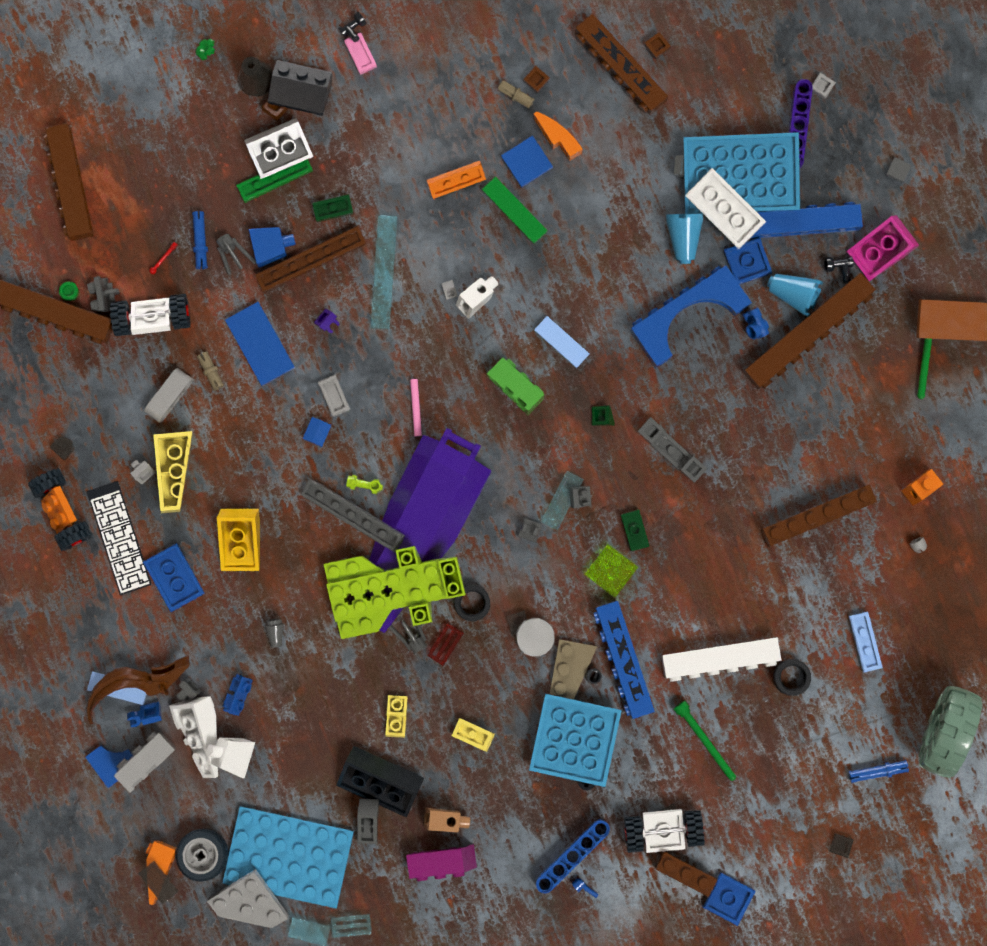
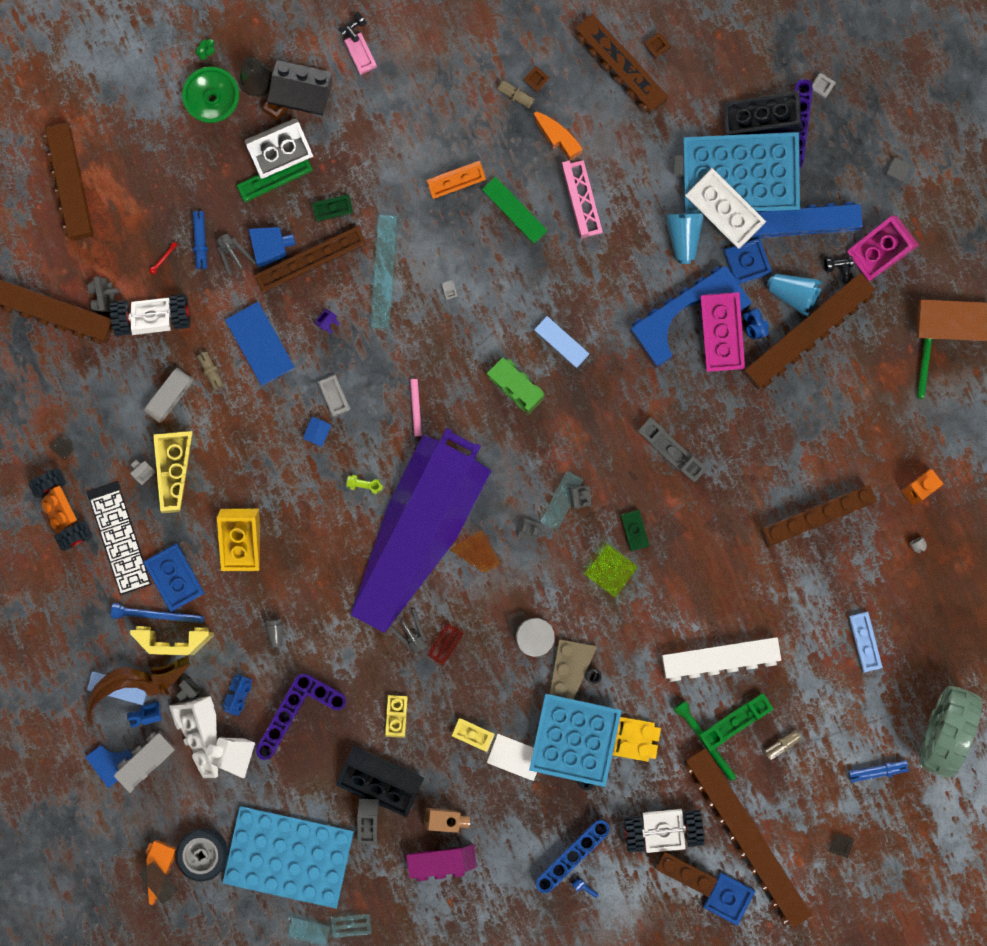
(69, 291): green tile -> none
(120, 611): none -> blue piece
(147, 640): none -> light yellow slope
(208, 83): none -> green dish
(249, 902): light grey plate -> none
(293, 710): none -> dark purple beam
(352, 515): dark grey tile -> none
(412, 585): lime piece -> none
(473, 588): black tyre -> none
(476, 296): white torso -> none
(478, 552): none -> clear orange wing
(512, 757): none -> white sticker
(527, 161): blue tile -> none
(575, 201): none -> bright pink fence
(602, 416): dark green slope -> none
(624, 658): blue brick -> none
(637, 739): none -> yellow plate
(723, 331): none -> dark pink plate
(736, 722): none -> green slope
(748, 838): none -> reddish brown brick
(764, 115): none -> black slope
(783, 745): none -> dark tan axle
(806, 677): black tyre -> none

